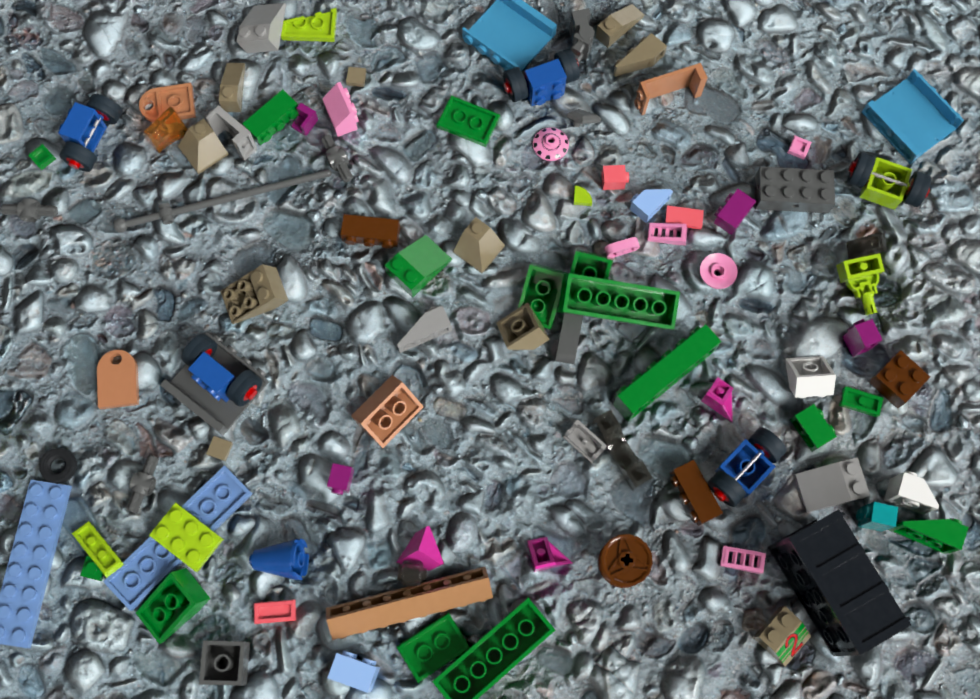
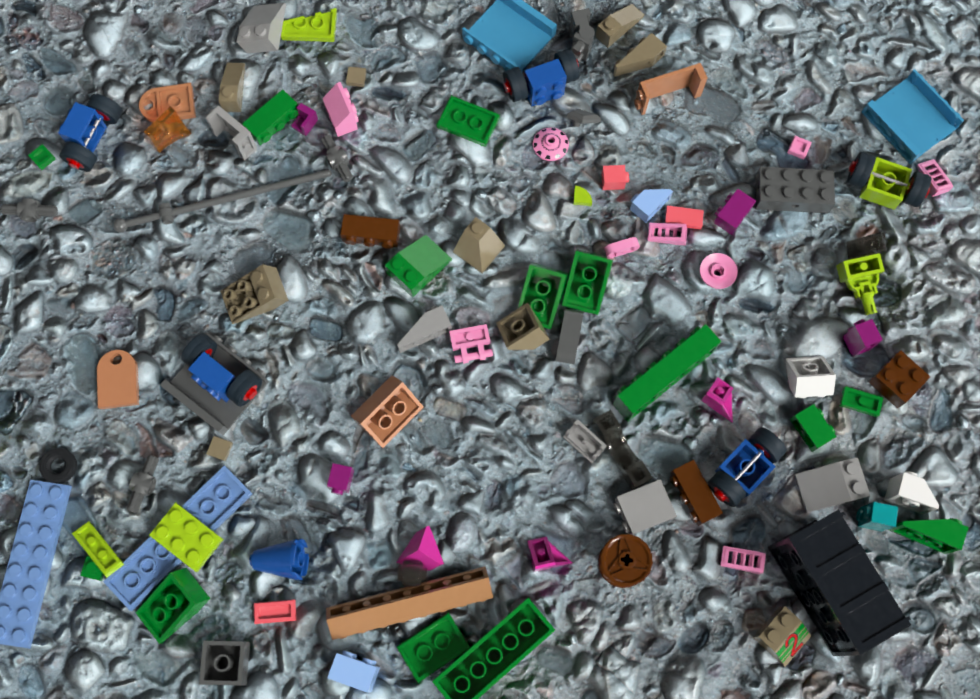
(202, 146): dark tan slope -> none
(468, 338): none -> bright pink plate
(618, 301): green brick -> none
(644, 507): none -> light grey panel
(944, 181): none -> bright pink slope

